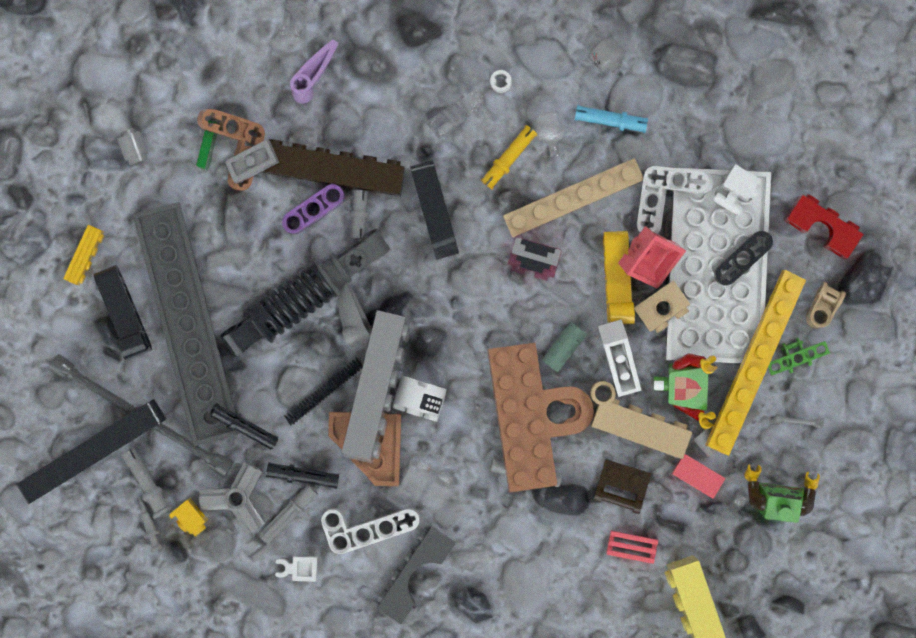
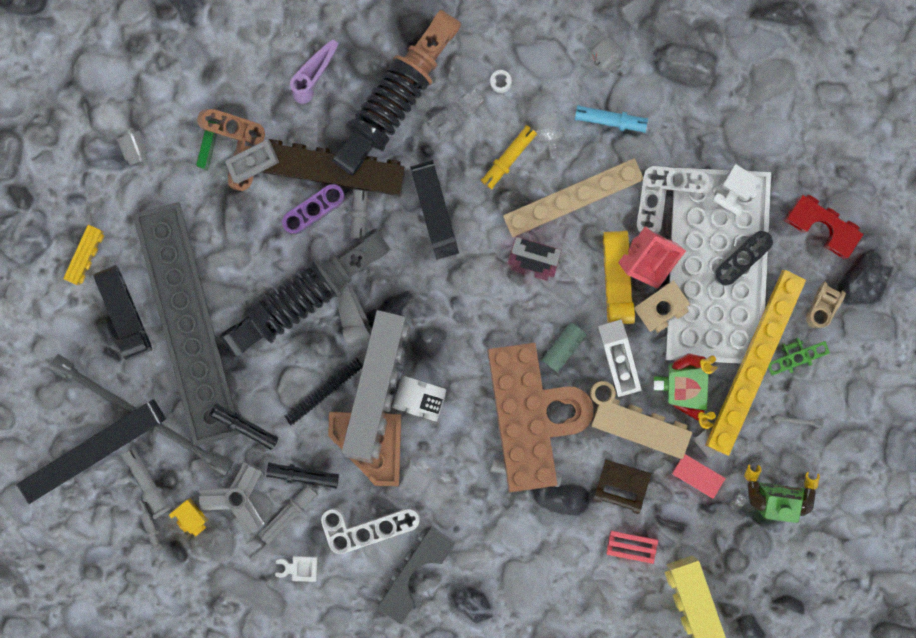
(395, 95): none -> black piece

